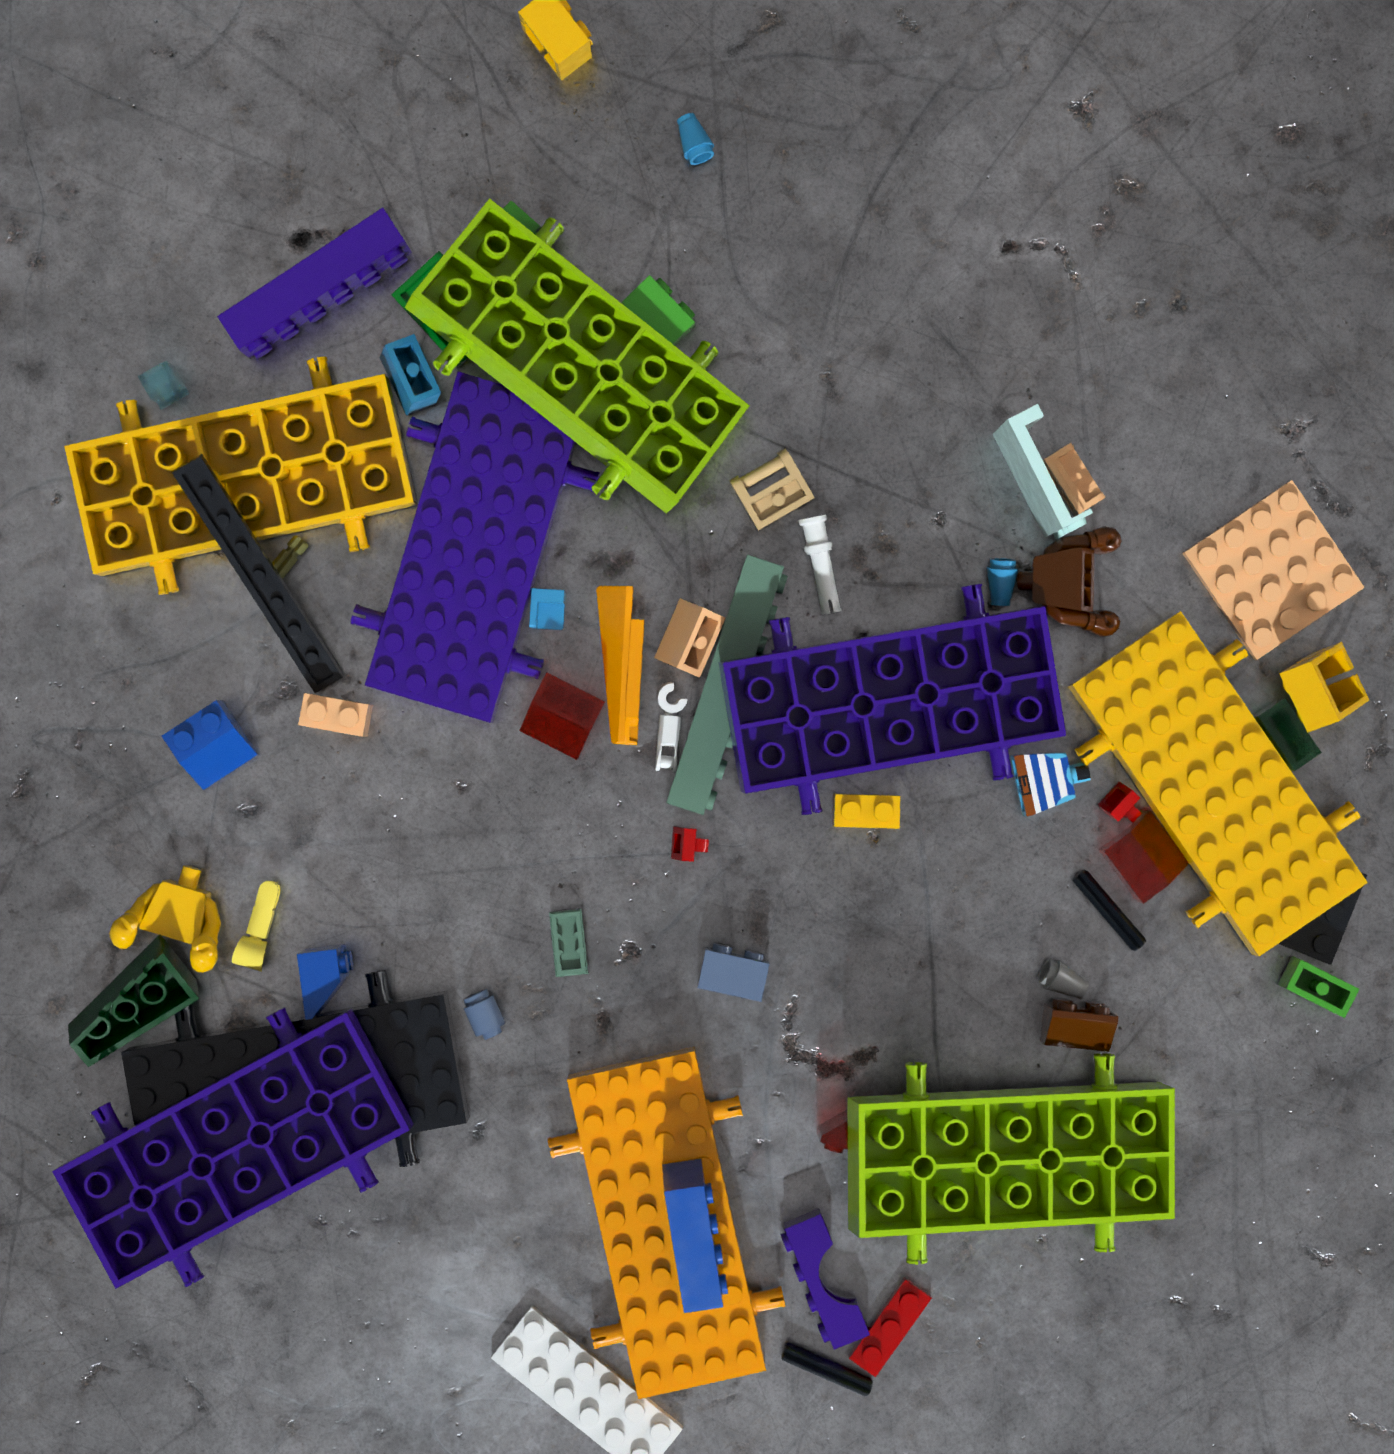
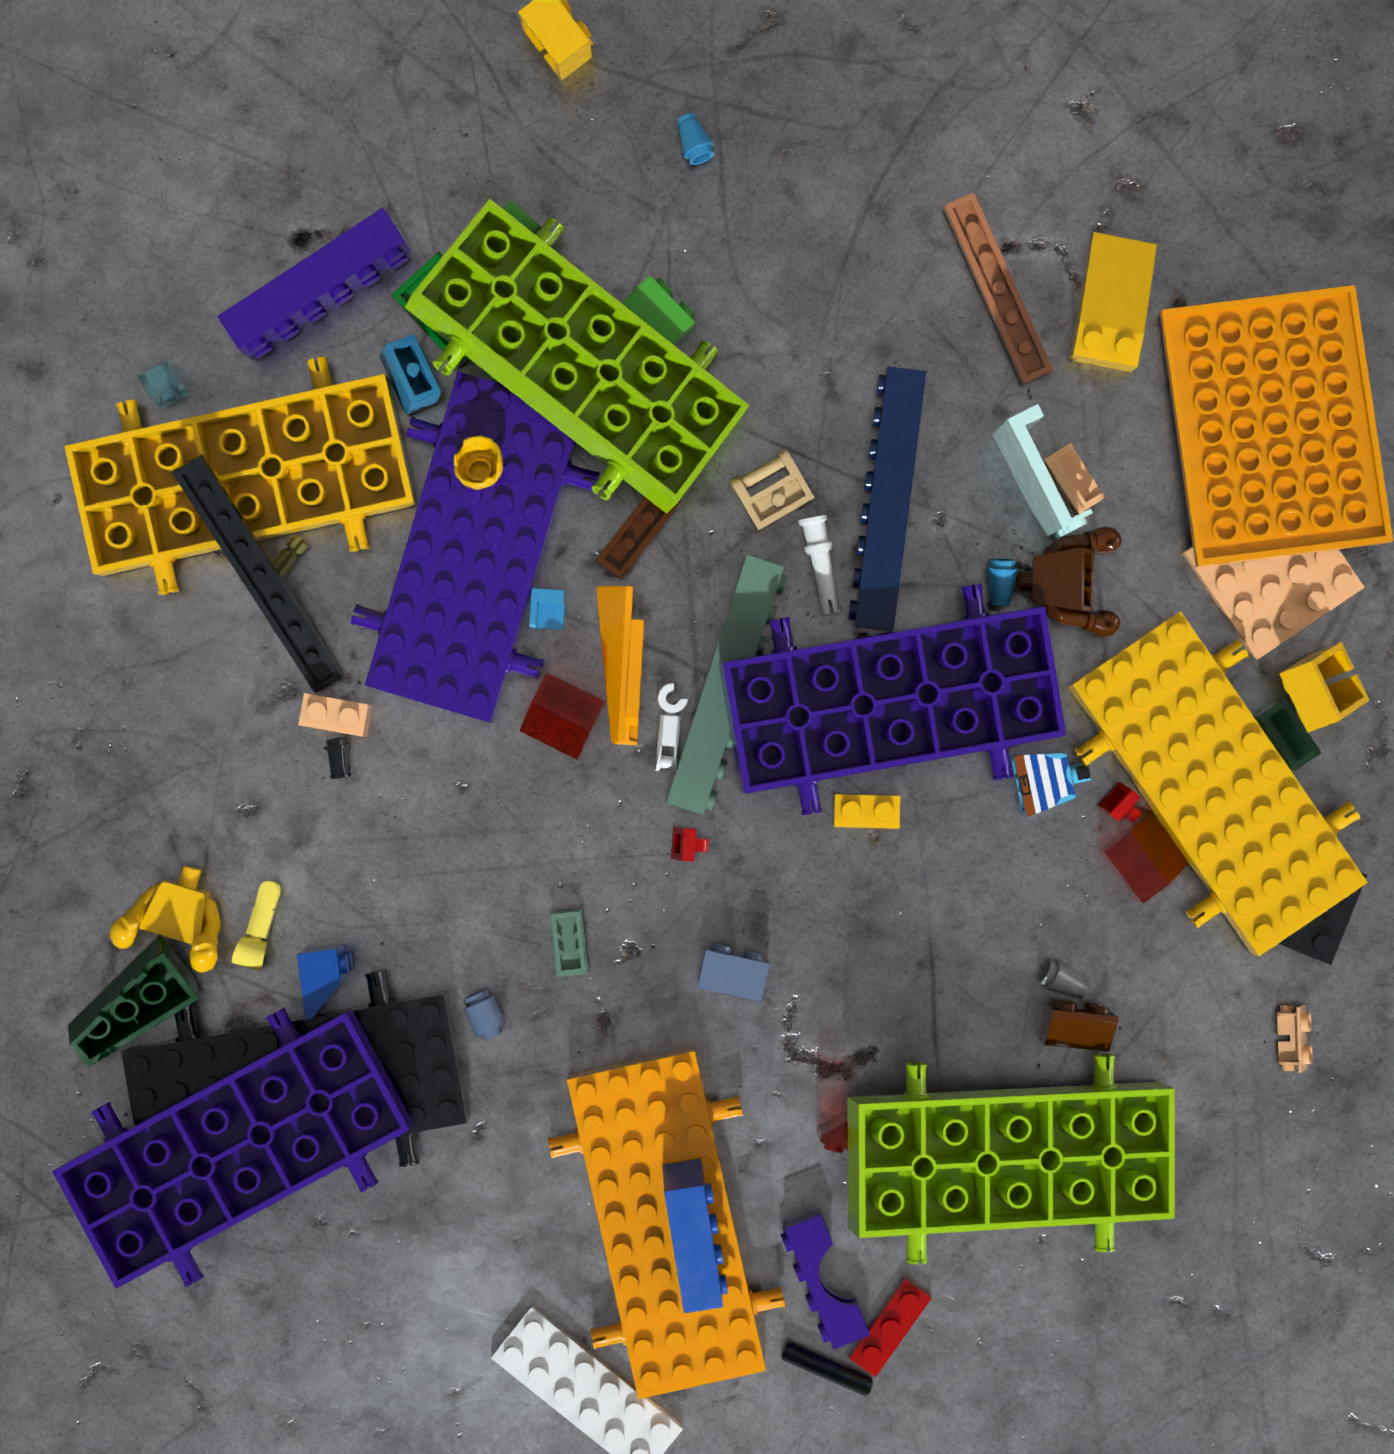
(210, 744): blue slope -> none
(338, 757): none -> black pin
(478, 462): none -> yellow hair
(634, 537): none -> reddish brown plate
(690, 637): light nougat brick -> none
(888, 499): none -> dark blue brick
(998, 288): none -> nougat plate
(1109, 910): black axle -> none
(1113, 303): none -> yellow slope
(1275, 426): none -> light orange plate
(1296, 1050): none -> light nougat hinge
(1318, 986): bright green brick -> none

